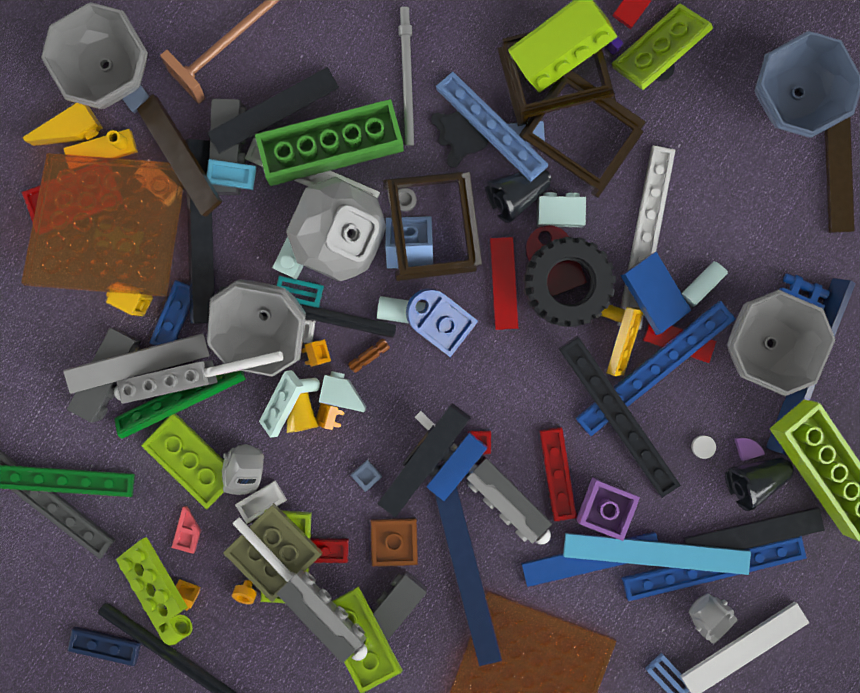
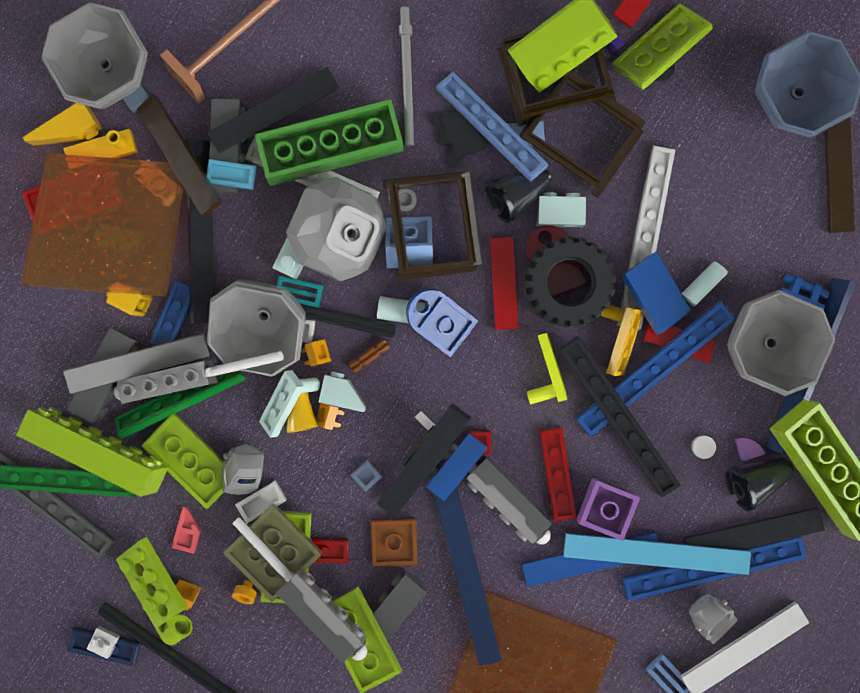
(92, 450): none -> lime brick
(103, 642): none -> white tile
(557, 387): none -> neon yellow piece

